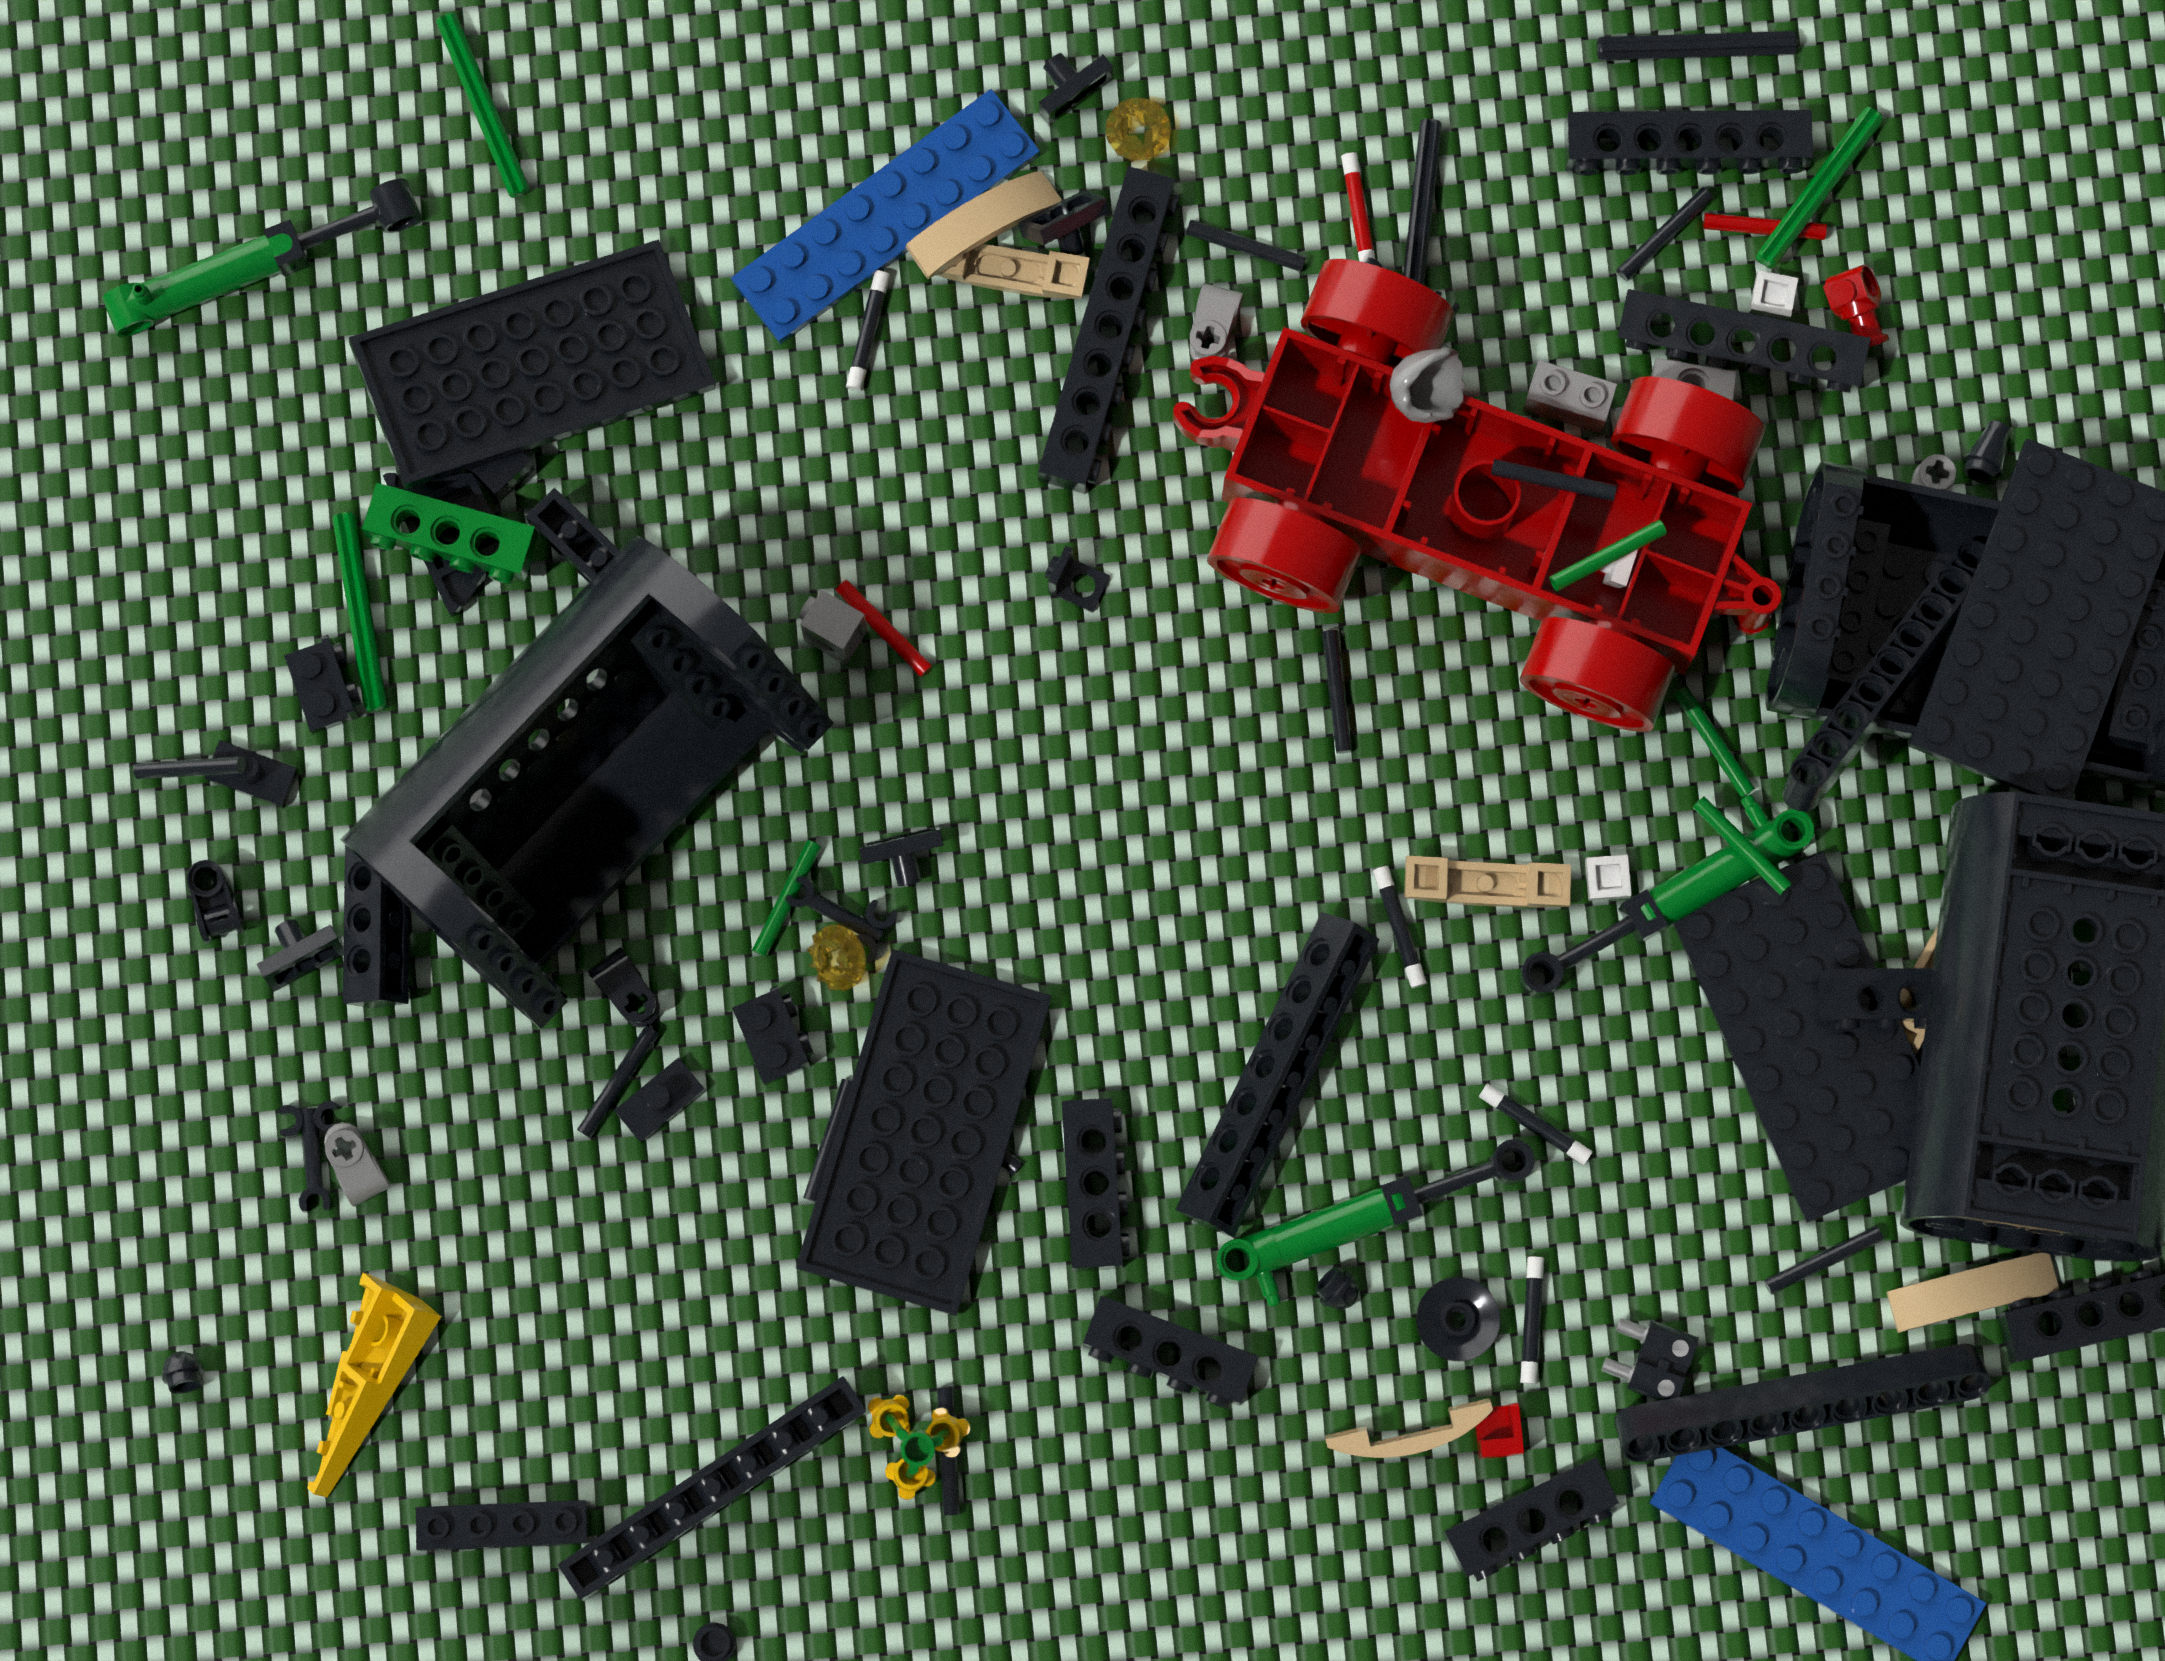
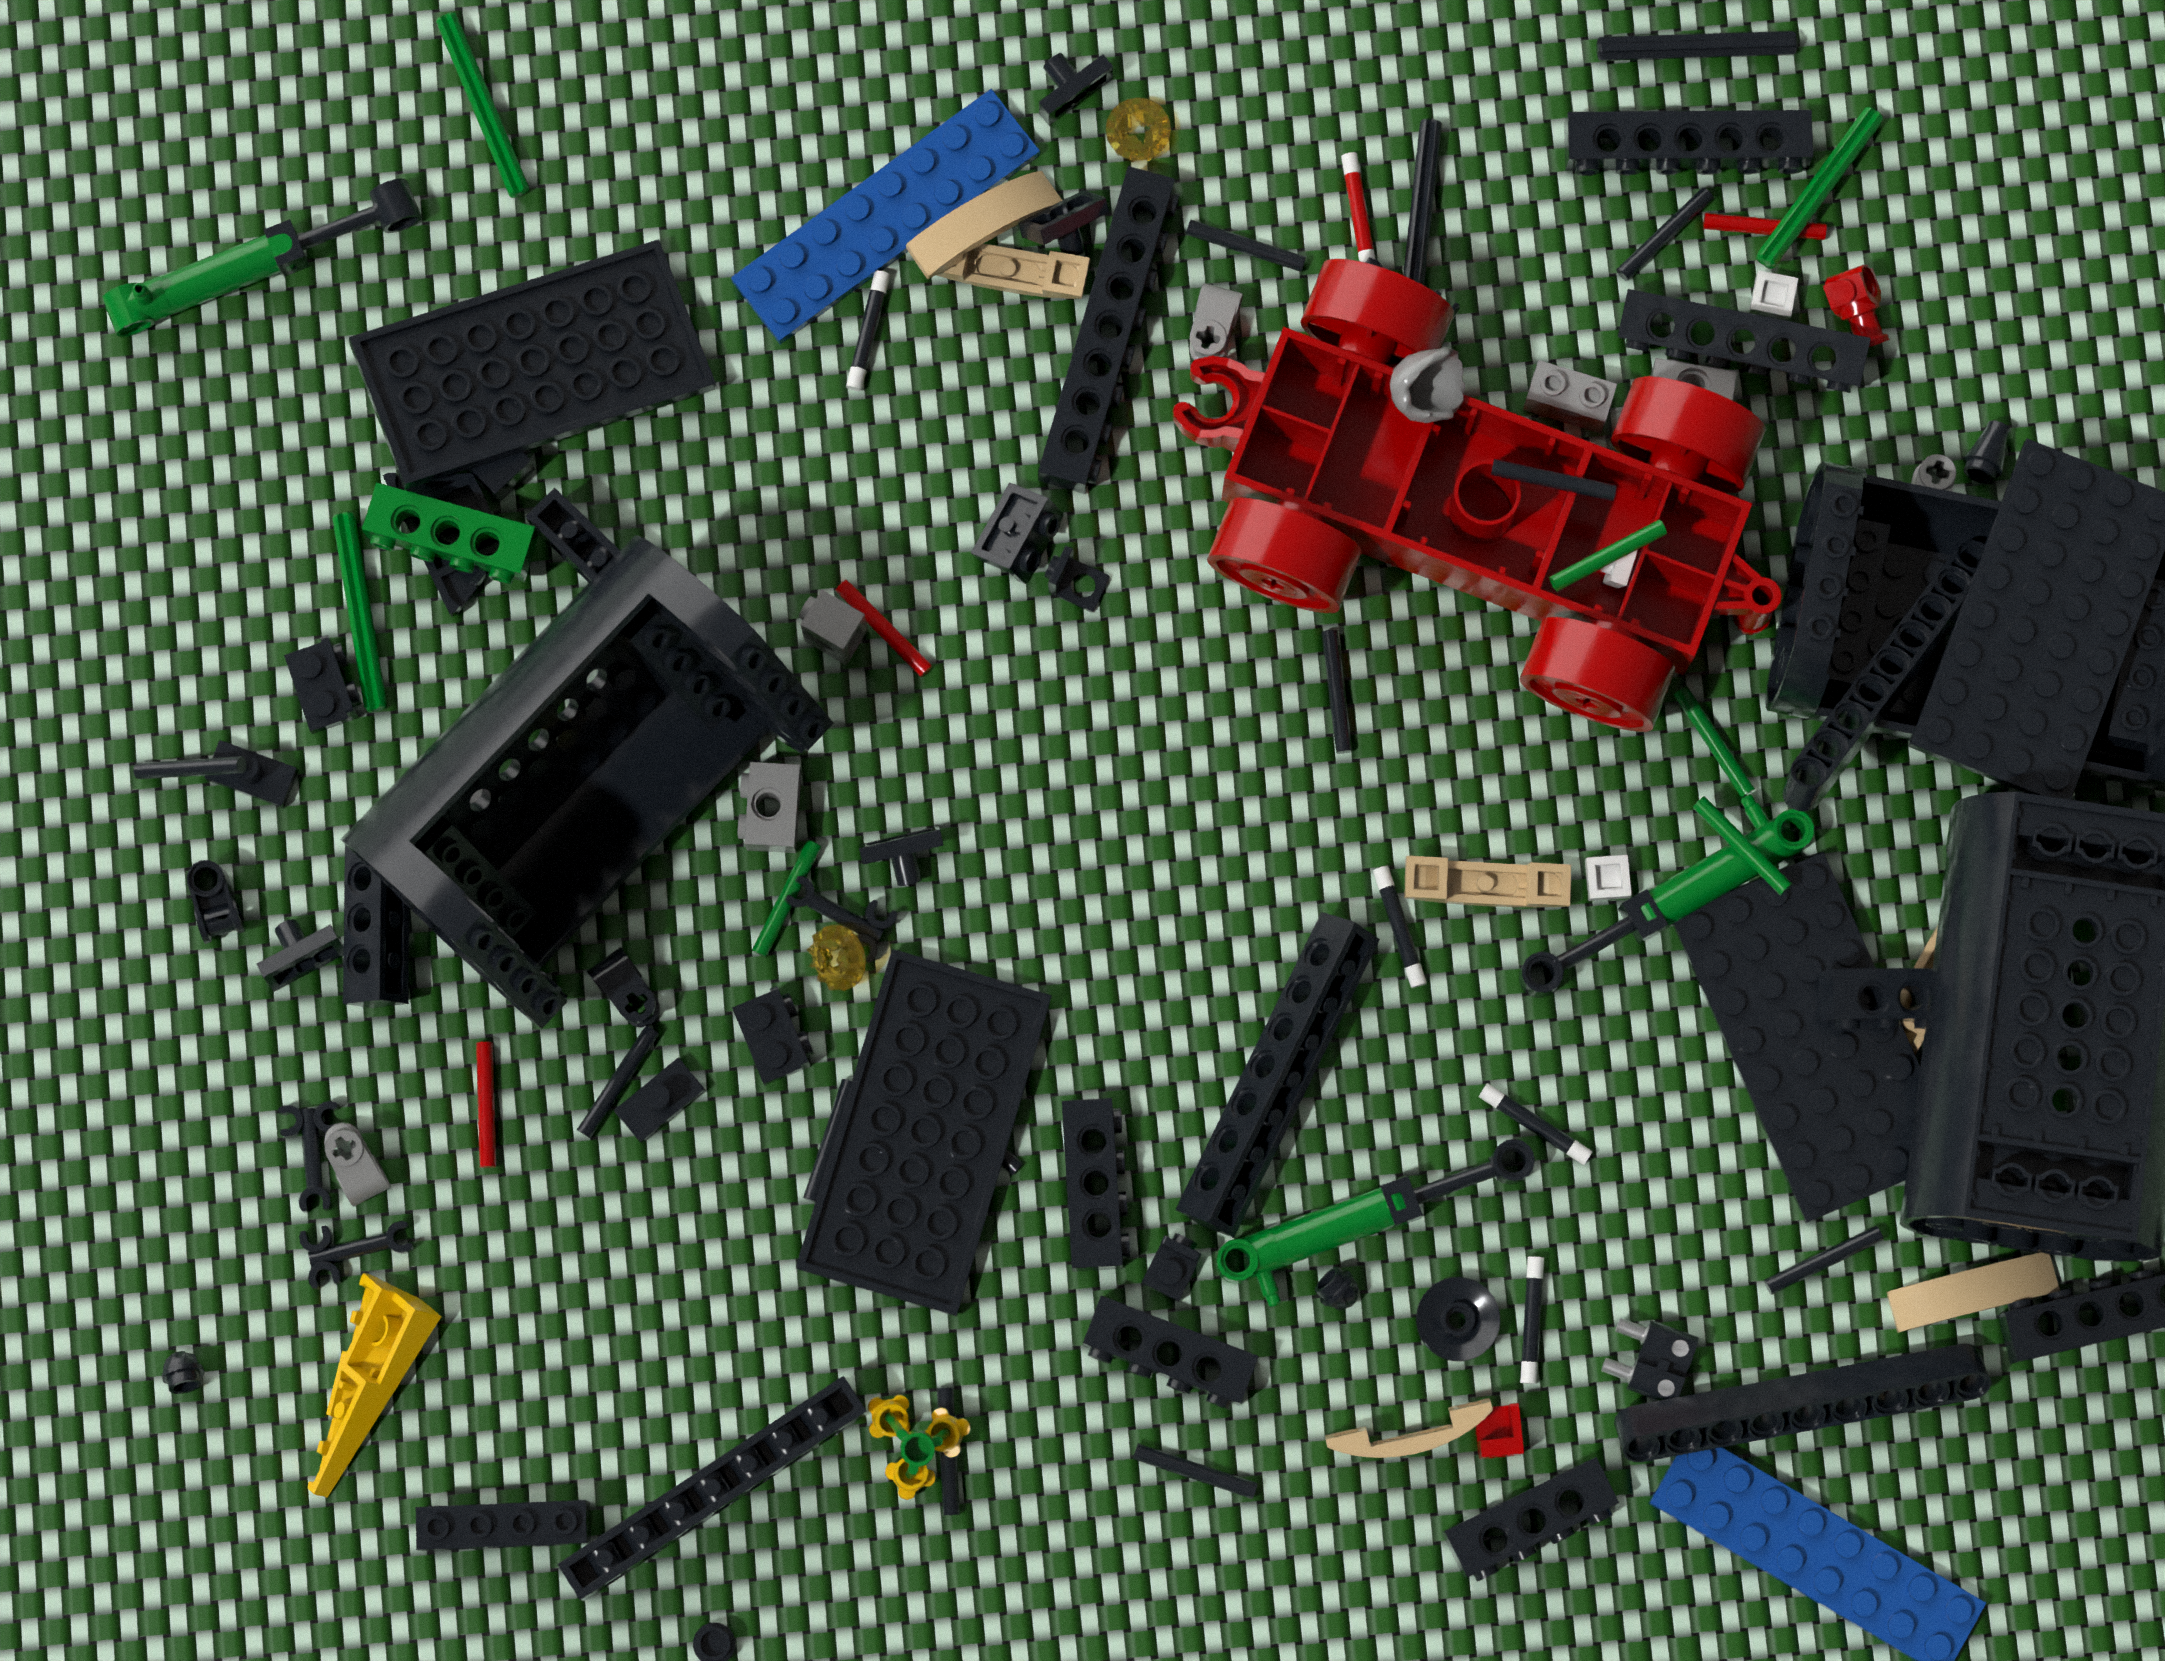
(322, 1255): none -> black bar
(486, 1104): none -> red bar
(778, 831): none -> light grey brick
(1018, 532): none -> black bracket
(1172, 1266): none -> black bracket
(1195, 1471): none -> black bar

